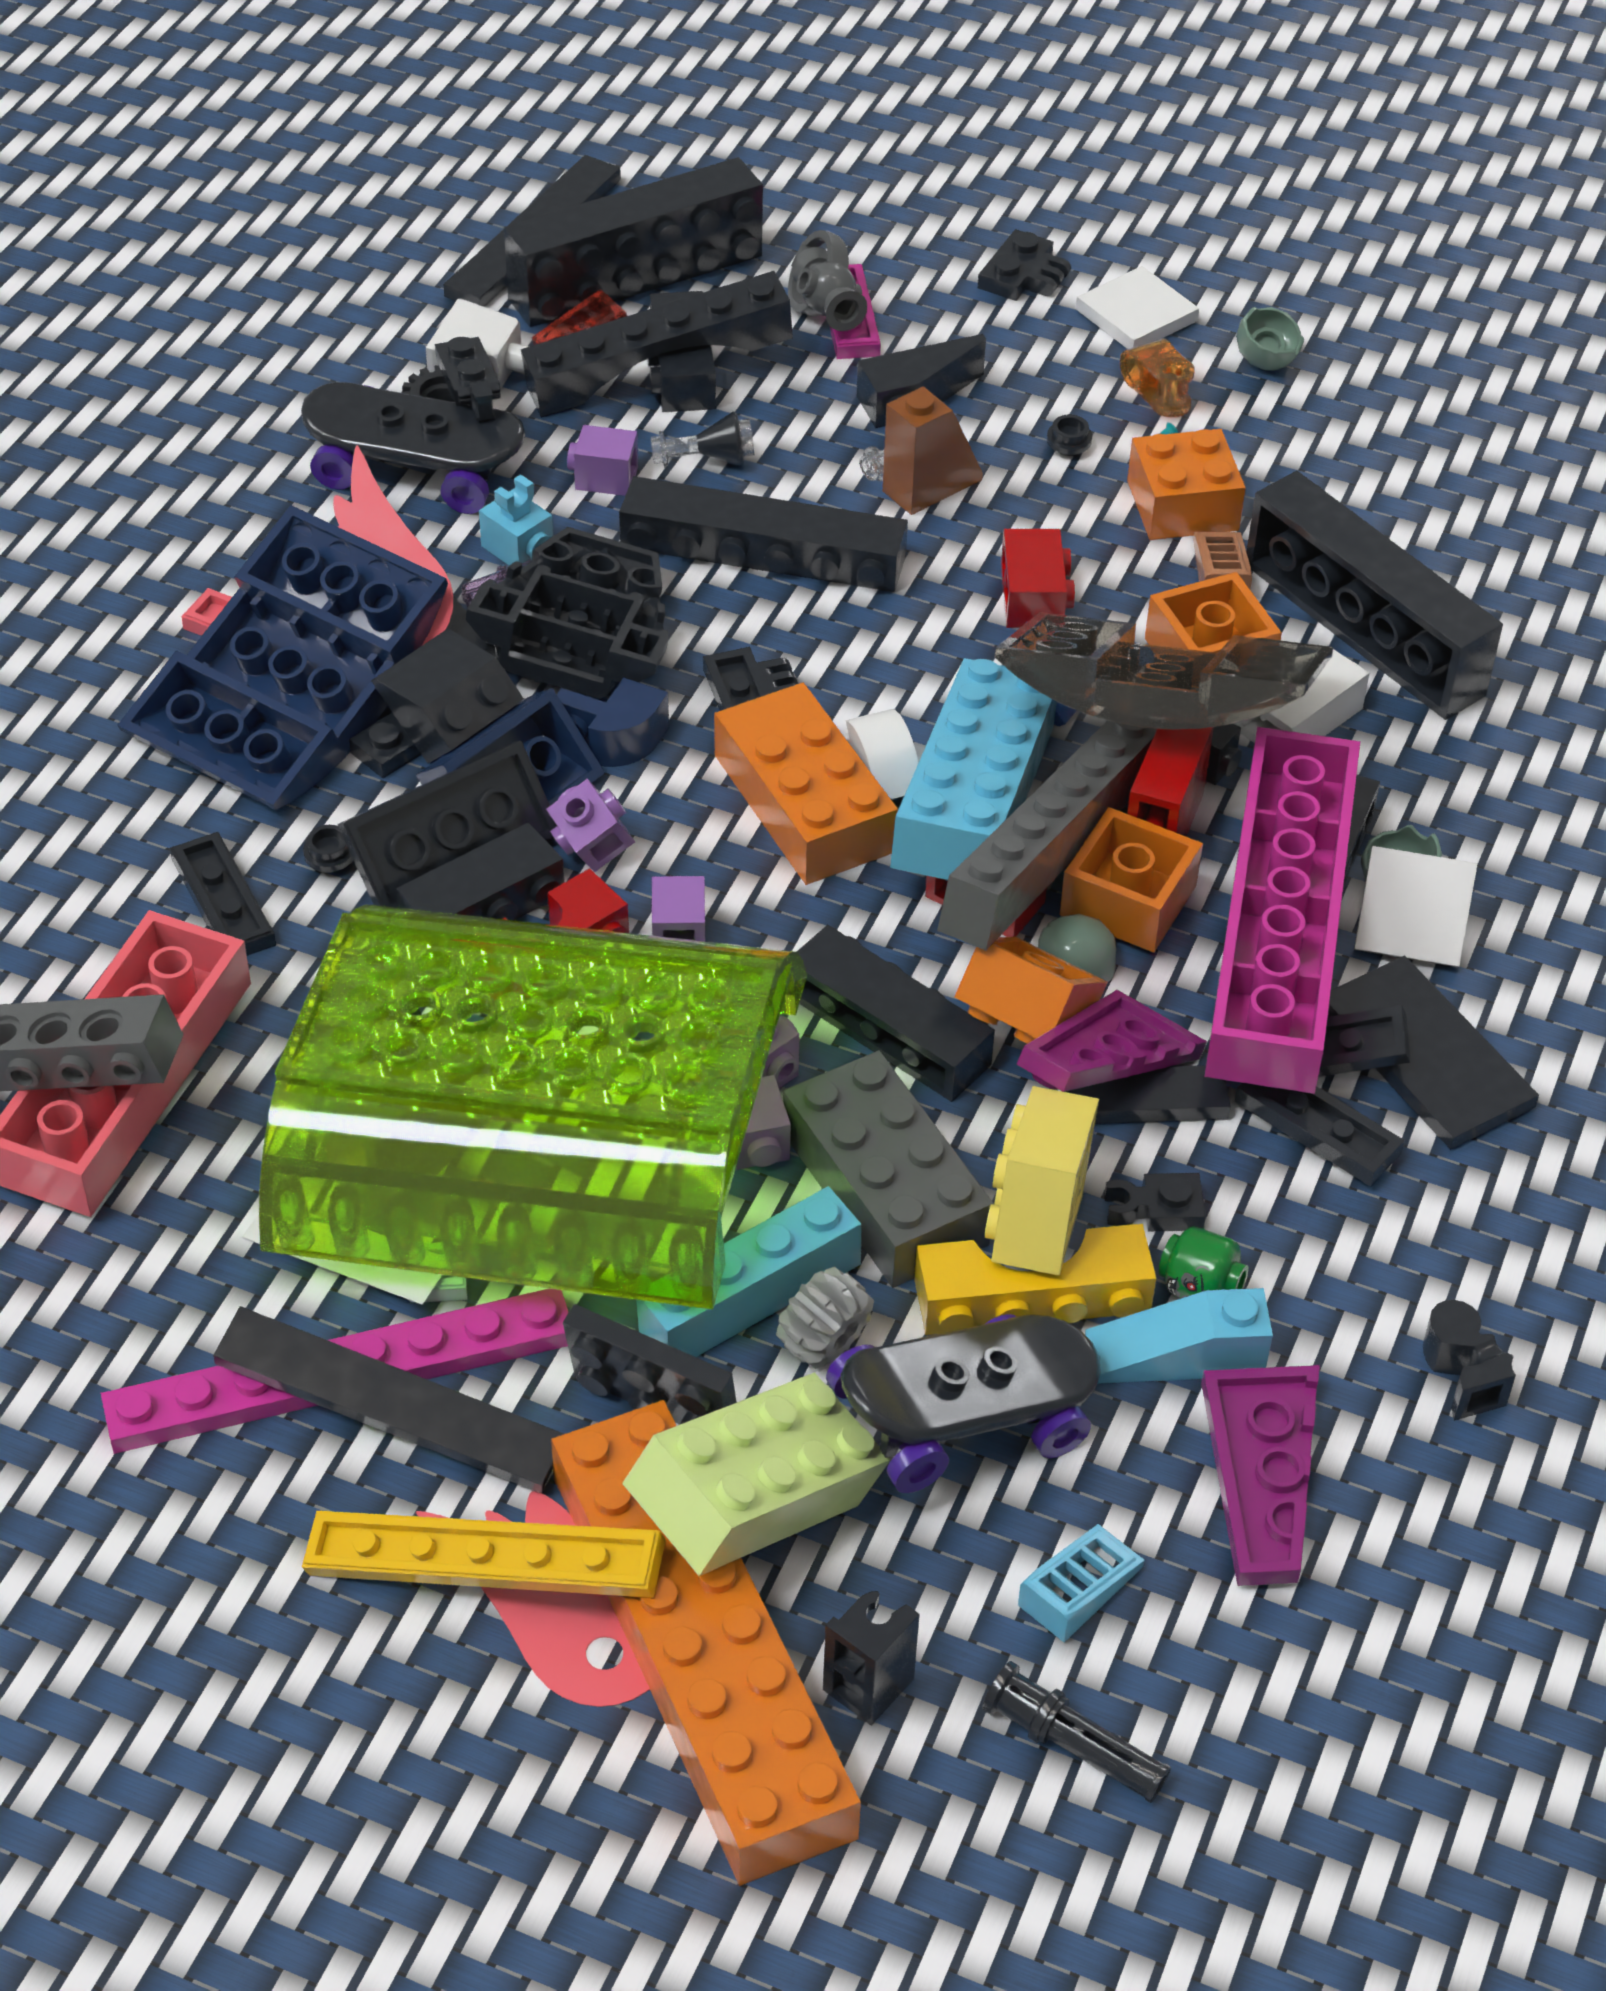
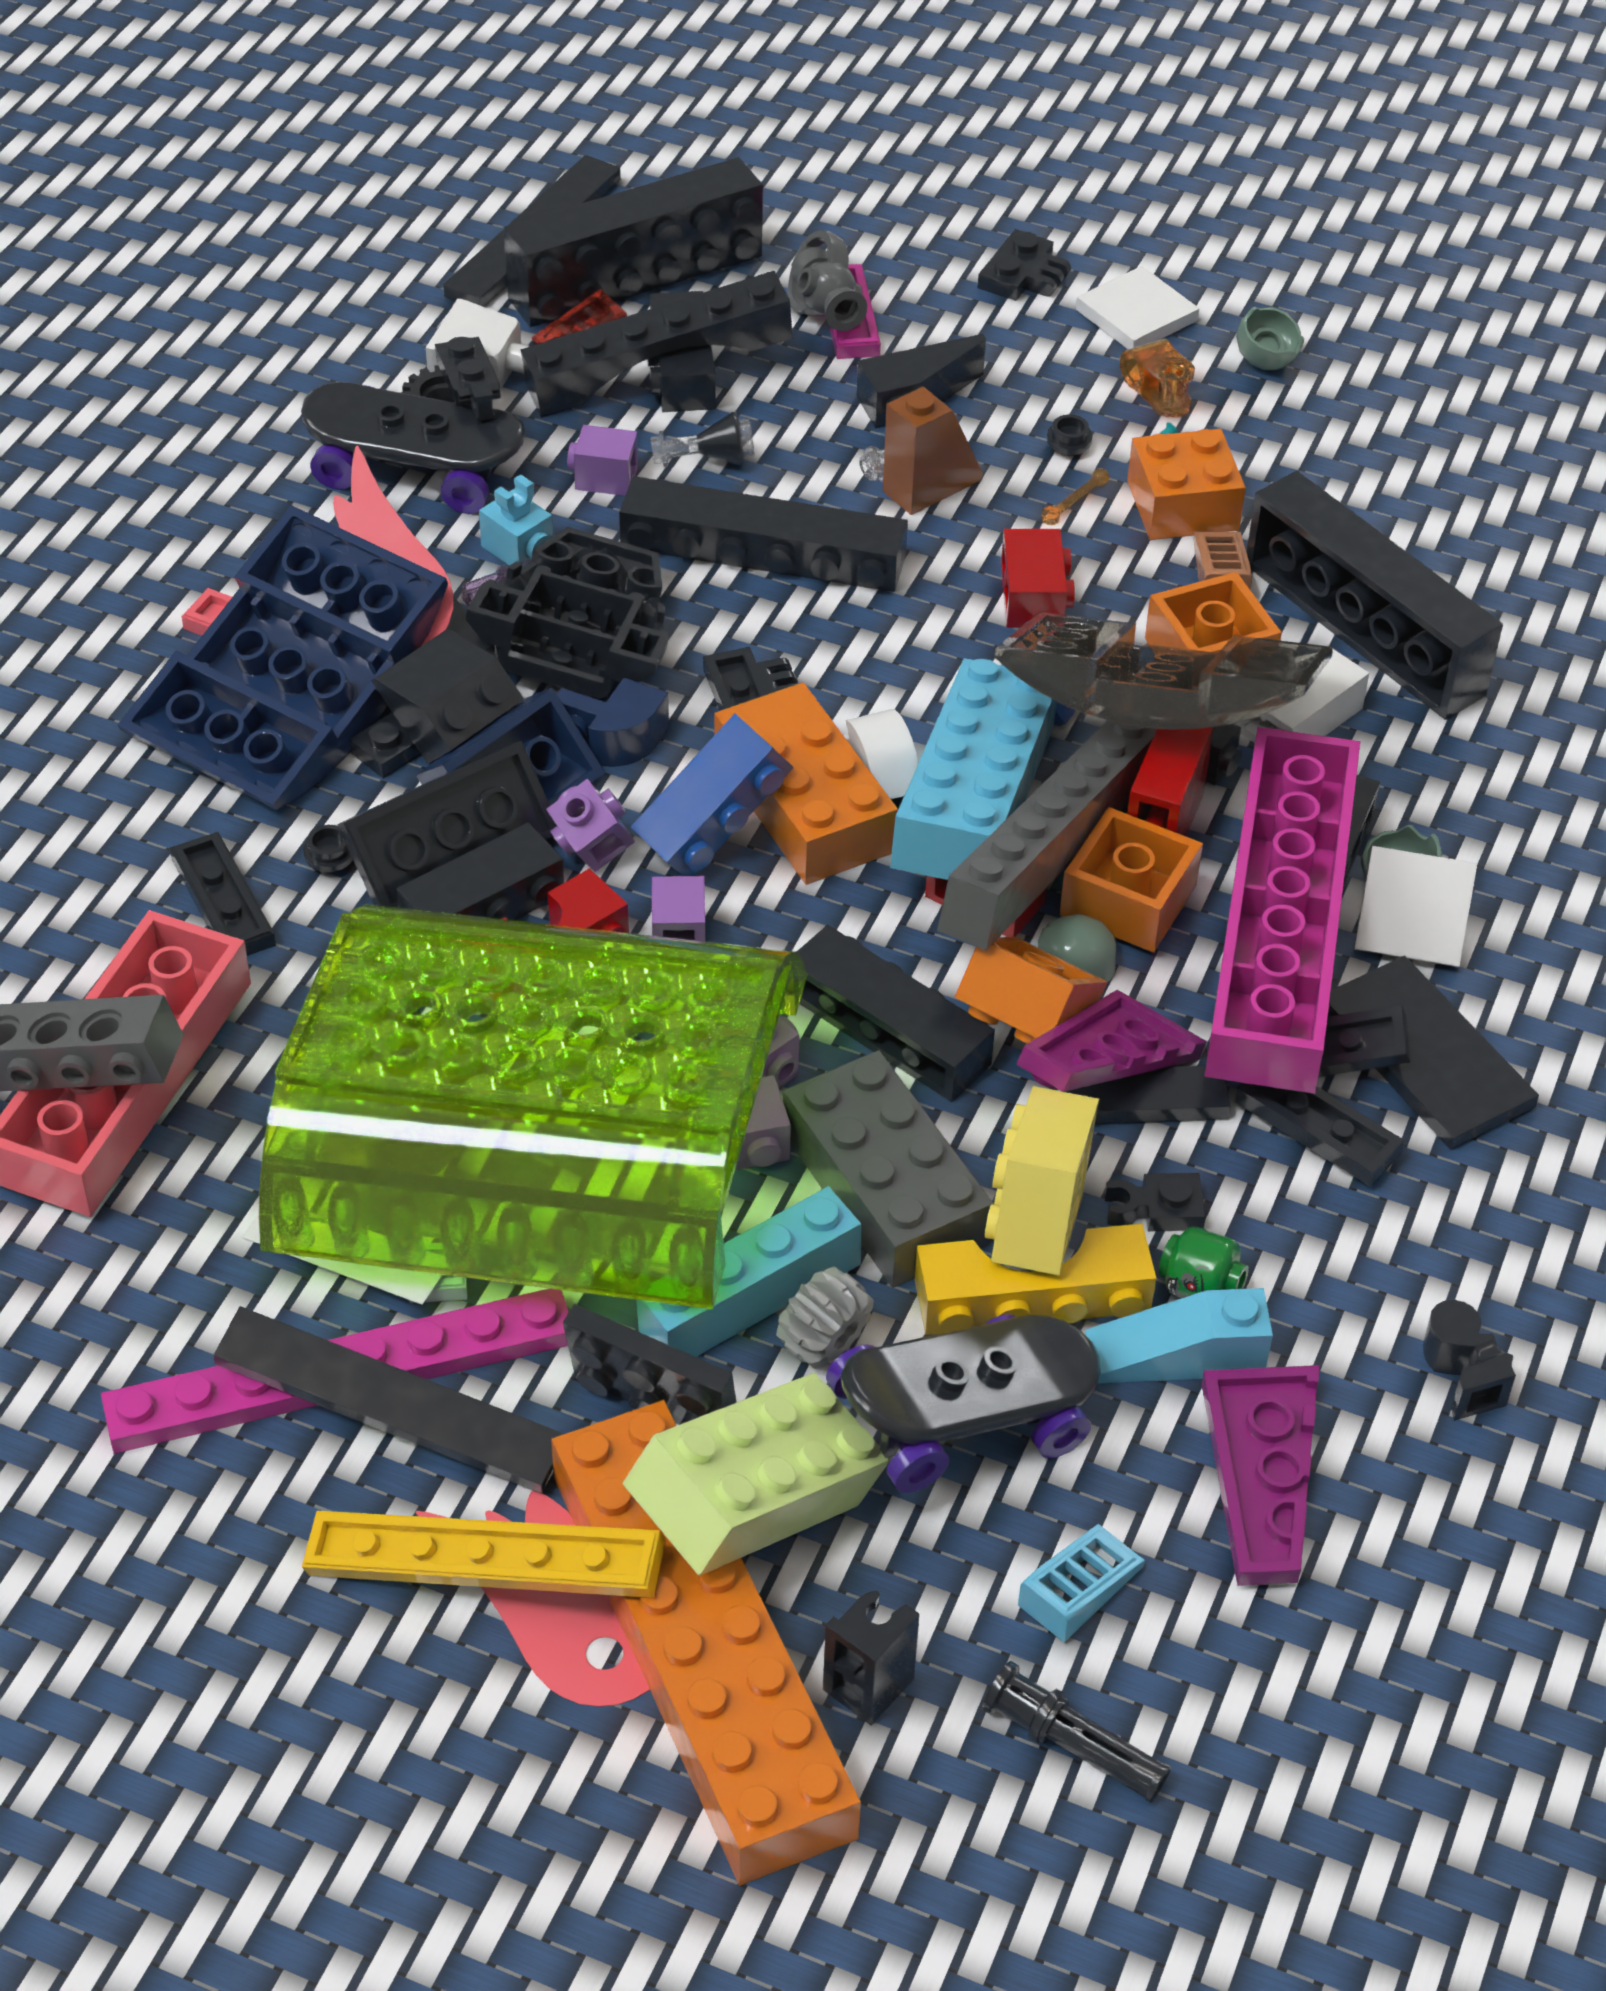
(712, 797): none -> brick
(1051, 514): none -> clear orange hinge

